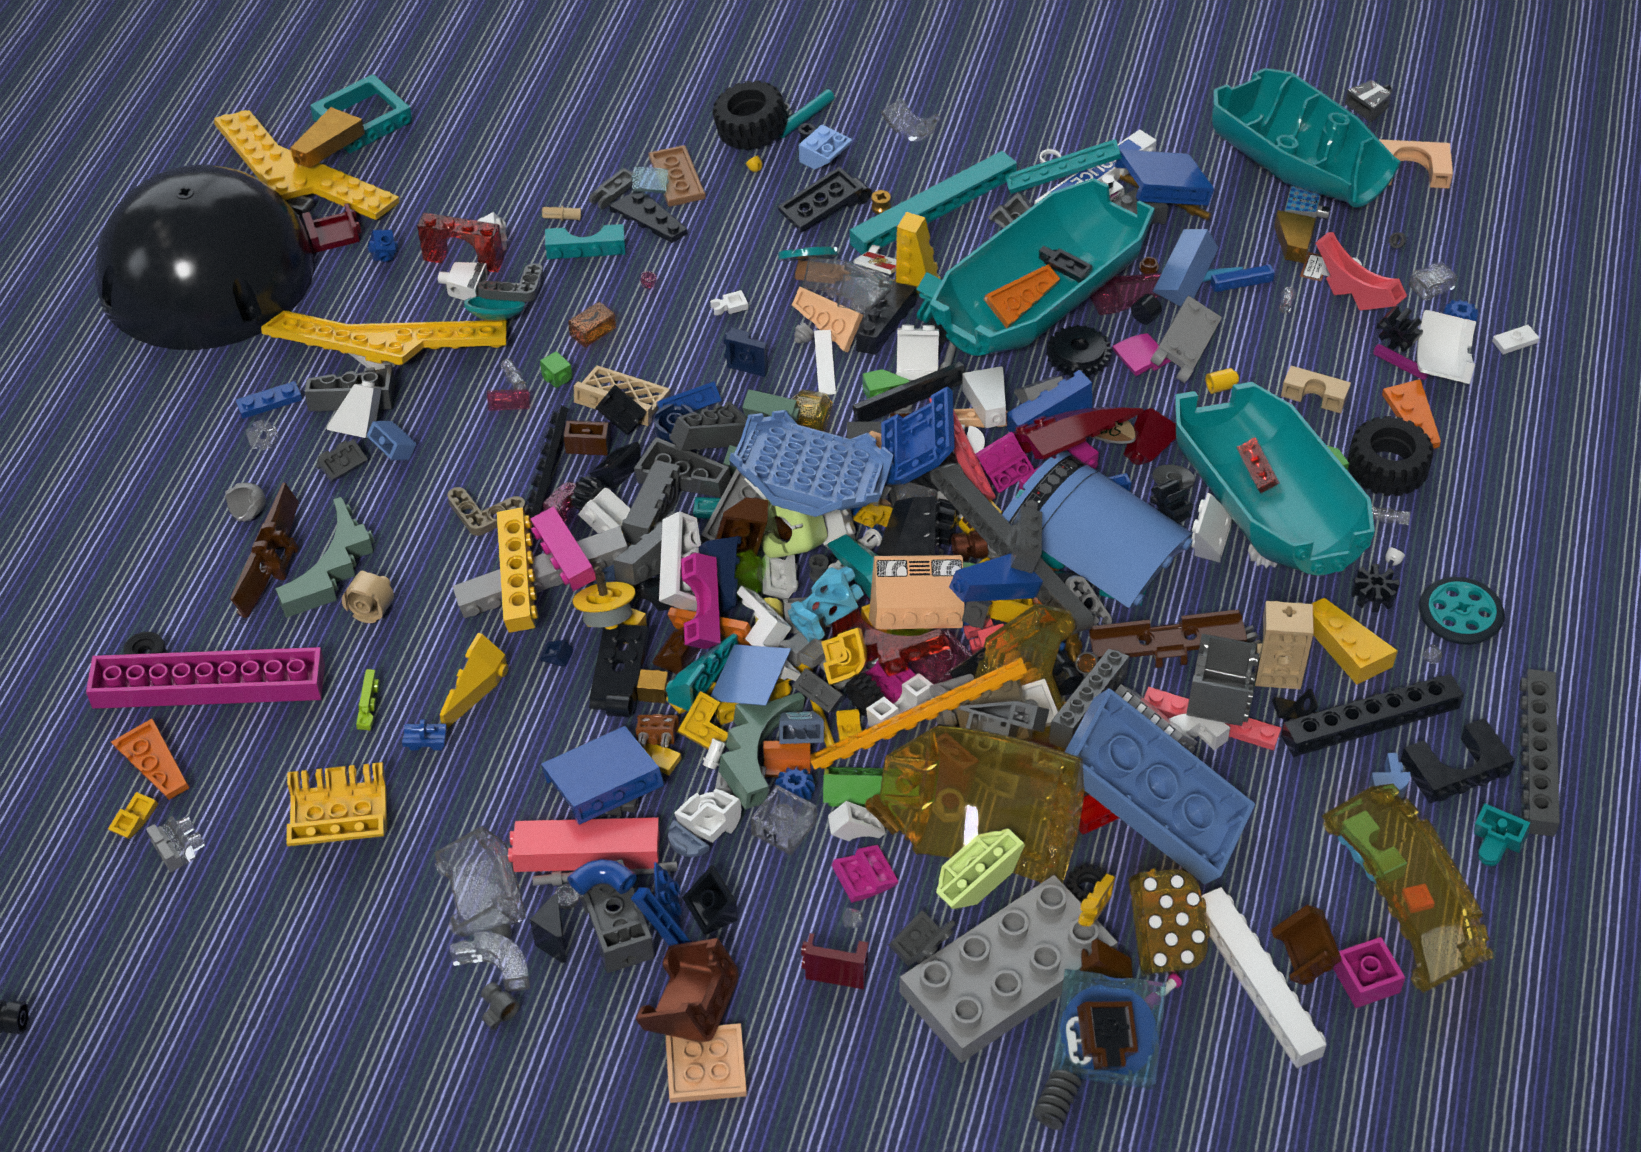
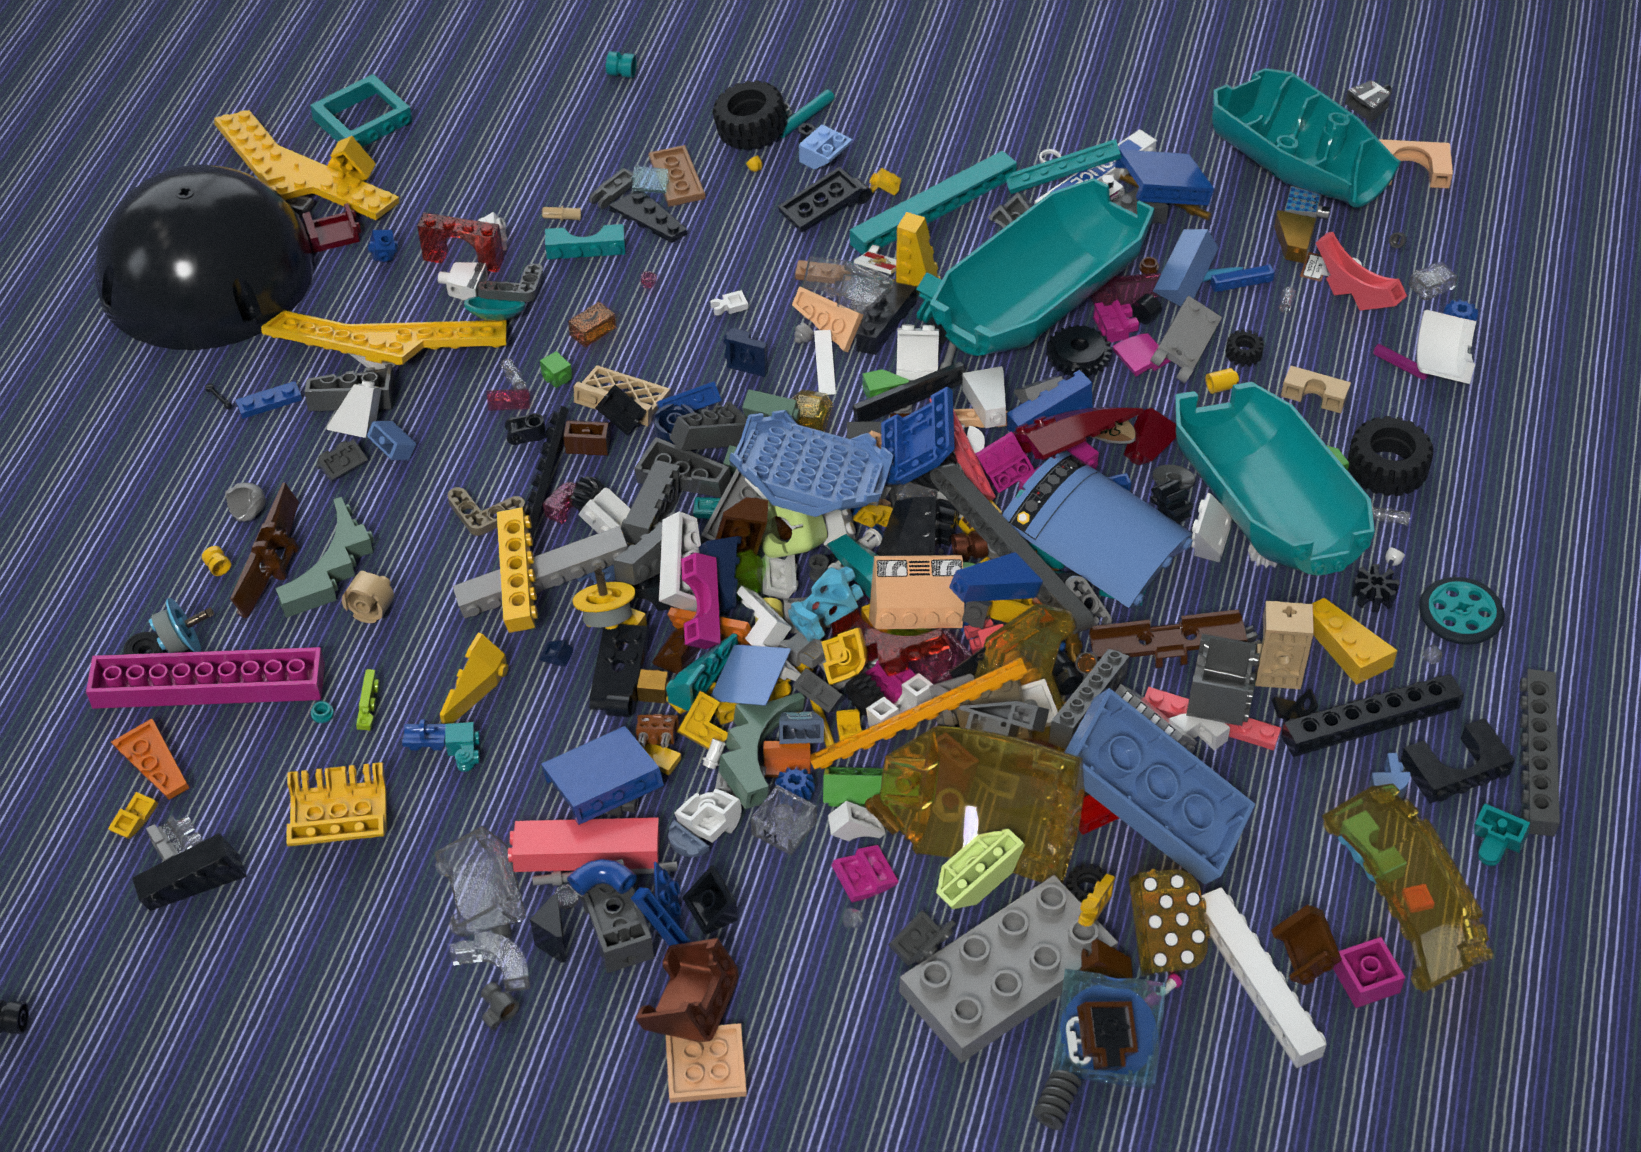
(177, 630): none -> piece
(189, 873): none -> black wedge
(209, 388): none -> black hinge
(216, 561): none -> yellow wheel
(253, 435): clear brick -> none
(319, 708): none -> teal plate
(326, 136): pearl gold slope -> none
(351, 159): none -> yellow brick
(461, 743): none -> teal brick
(527, 428): none -> black piece
(563, 549): dark pink brick -> none
(617, 465): black slope -> none
(621, 64): none -> teal wheel
(803, 254): teal tile -> none
(835, 965): dark red panel -> none
(880, 201): pearl gold wheel -> none
(886, 181): none -> yellow bracket
(906, 123): clear arch -> none
(1020, 295): orange wing -> none
(1028, 537): dark grey arch -> none
(1065, 263): black hinge -> none
(1113, 320): none -> dark pink hips
(1242, 356): none -> black tyre
(1258, 465): clear red plate -> none
(1400, 328): black gear -> none
(1411, 404): orange wing -> none
(1515, 339): white plate -> none

